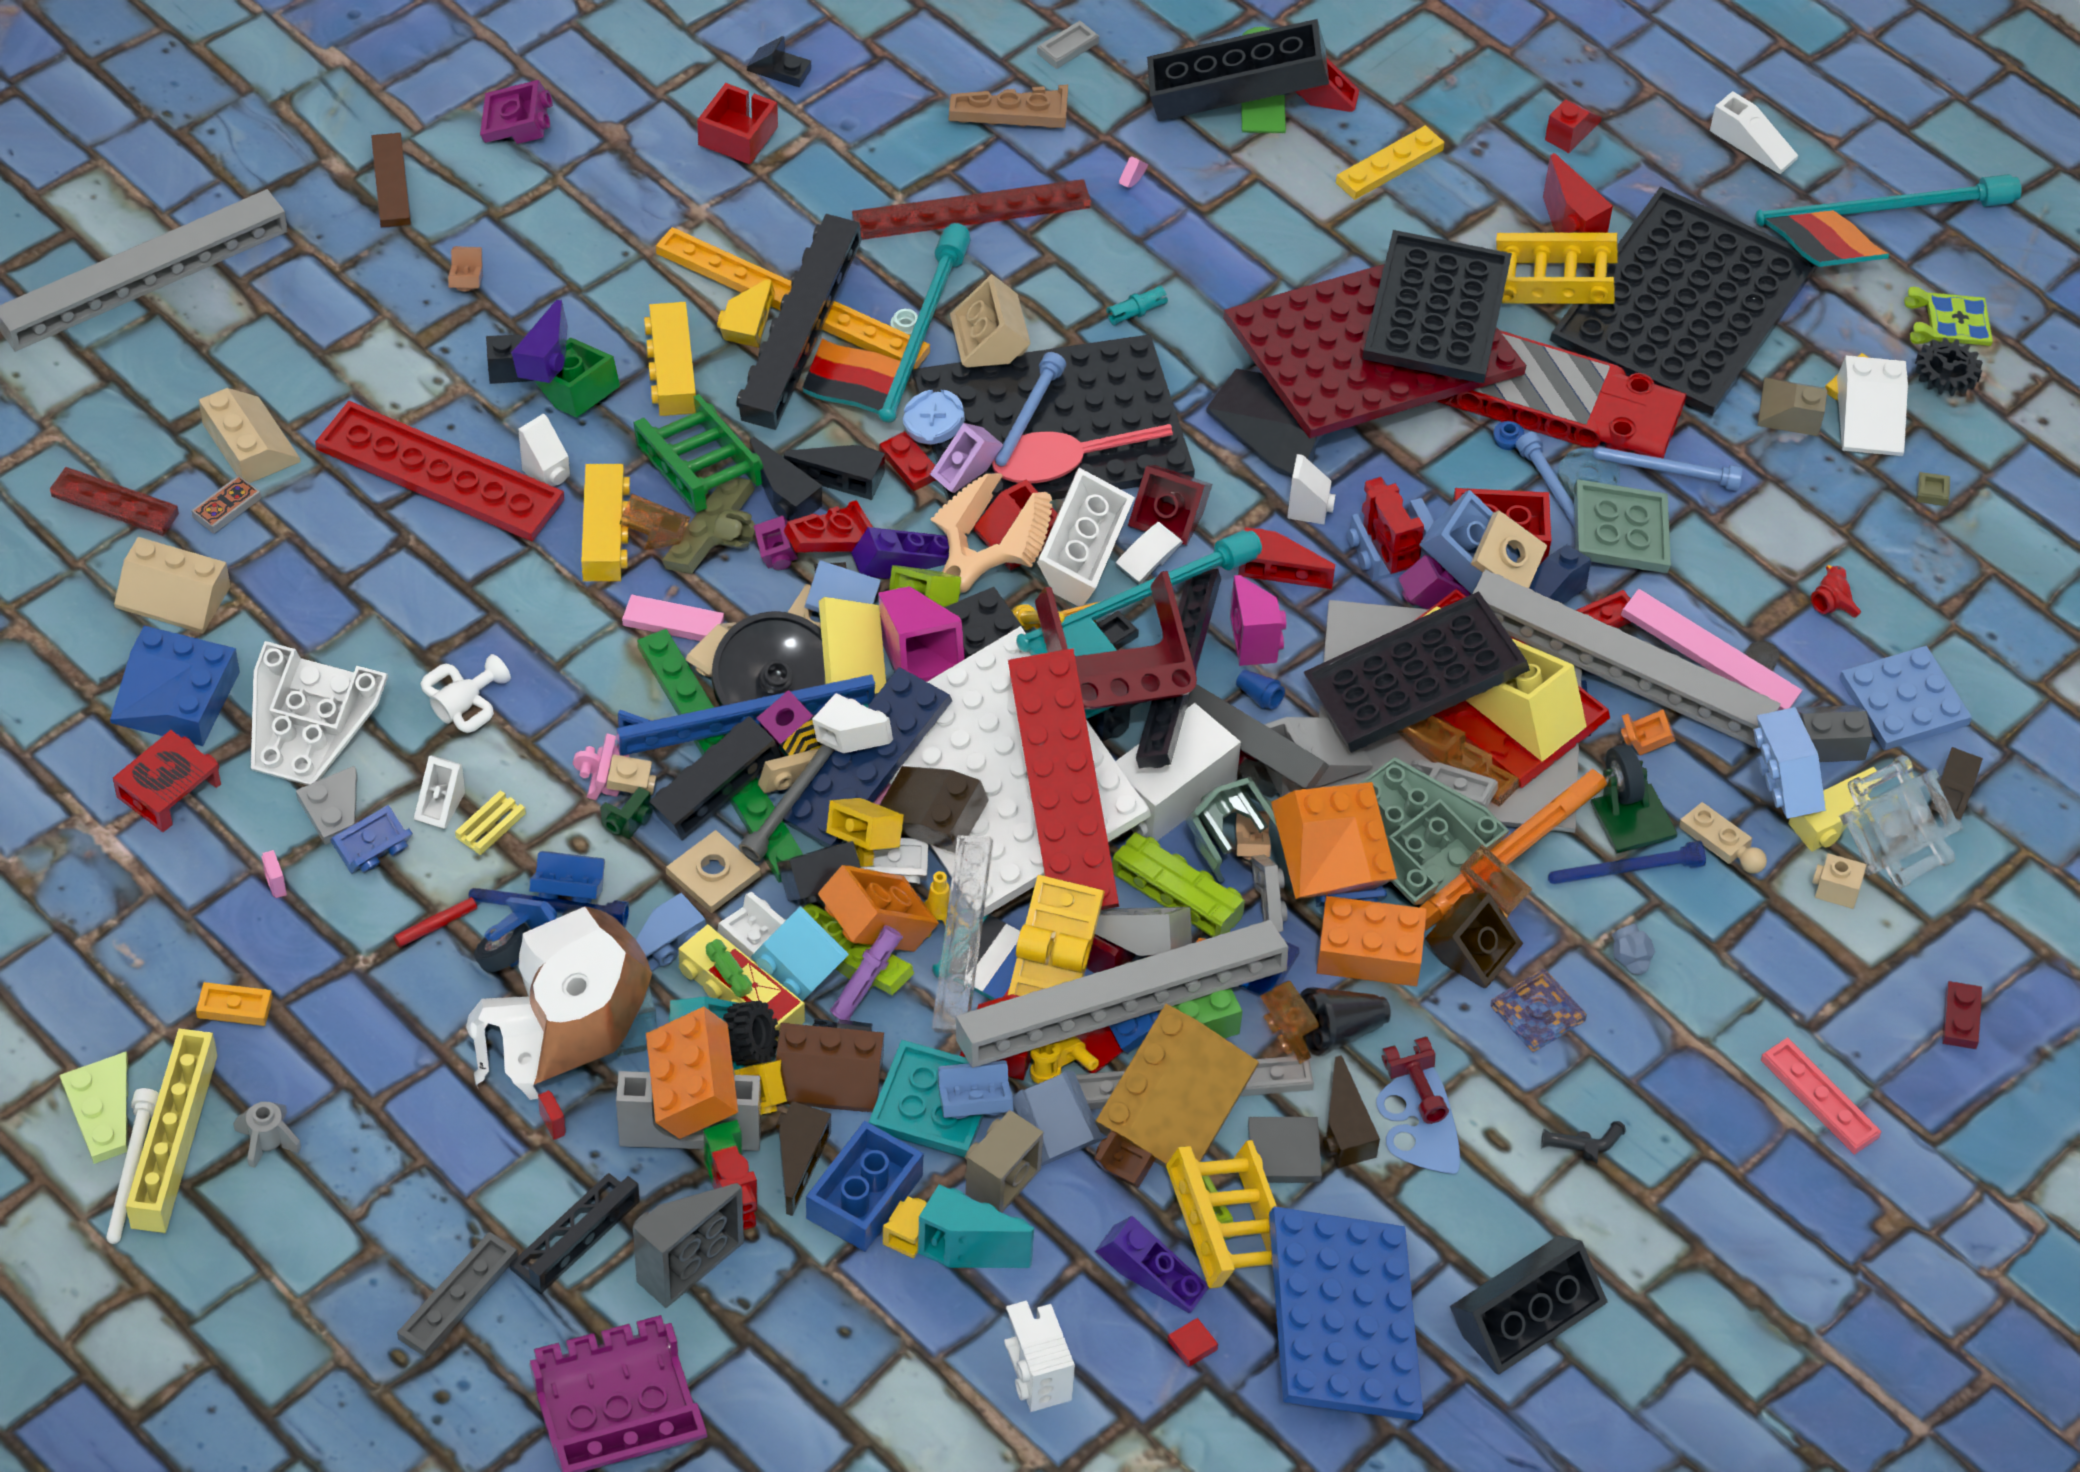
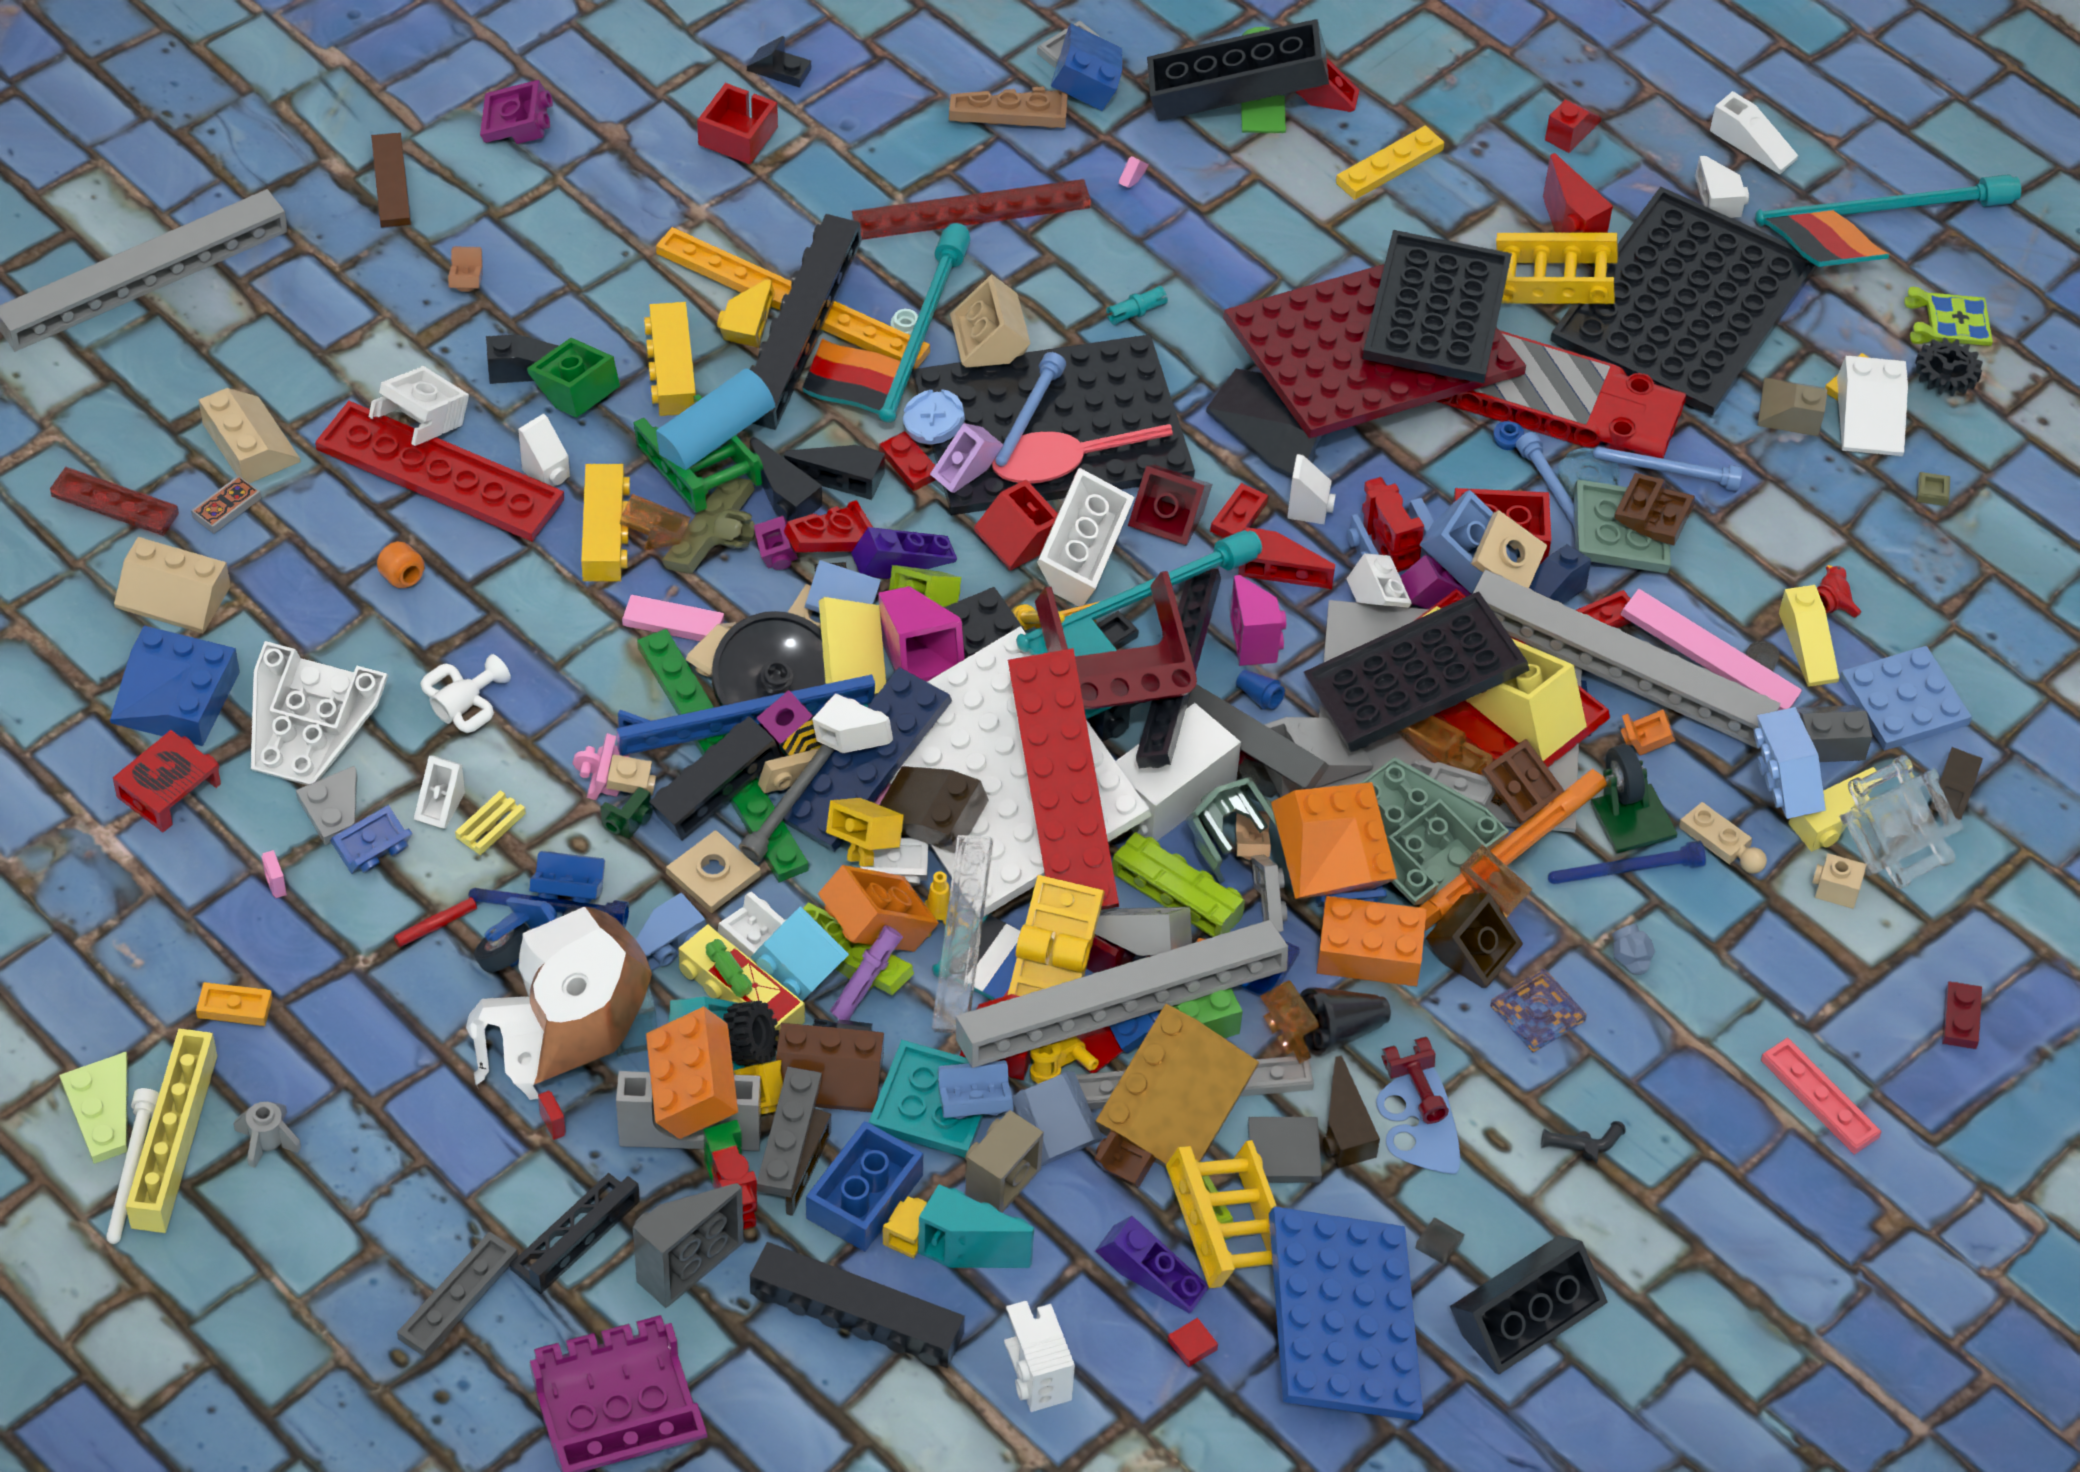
(400, 565): none -> orange head
(425, 399): none -> white piece
(543, 349): dark purple slope -> none
(714, 419): none -> dark azure brick
(789, 1132): none -> dark grey plate
(809, 872): black brick -> none
(857, 1305): none -> black brick
(1018, 546): light nougat piece -> none
(1088, 67): none -> blue slope
(1148, 552): white slope -> none
(1239, 511): none -> red plate
(1378, 582): none -> white slope
(1439, 1241): none -> clear smoke tile
(1522, 781): none -> reddish brown slope
(1653, 509): none -> reddish brown slope
(1720, 188): none -> white slope
(1809, 634): none -> light yellow slope

